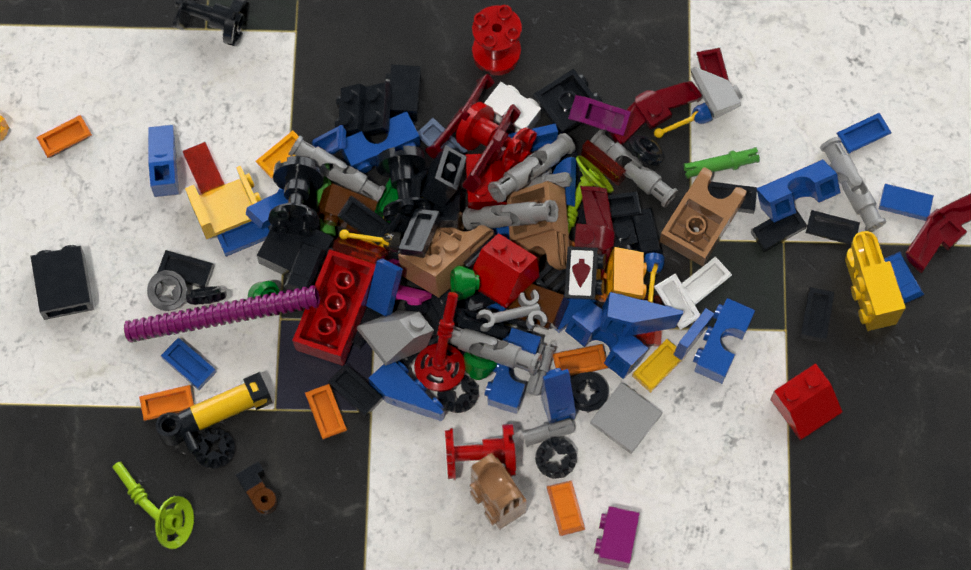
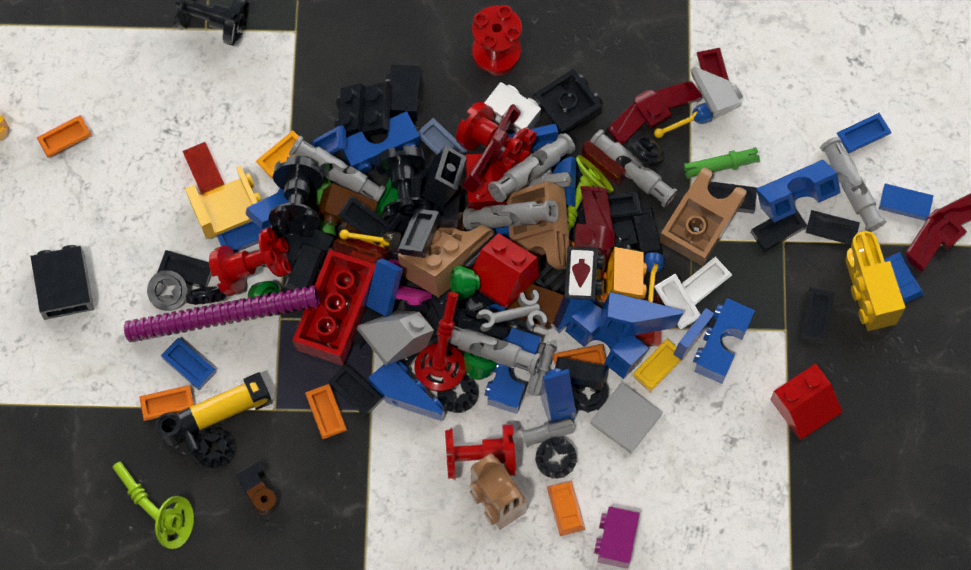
(162, 161): blue slope -> none
(234, 267): none -> red piece
(483, 82): dark red plate -> none
(583, 373): none -> black tile
(599, 115): magenta brick -> none

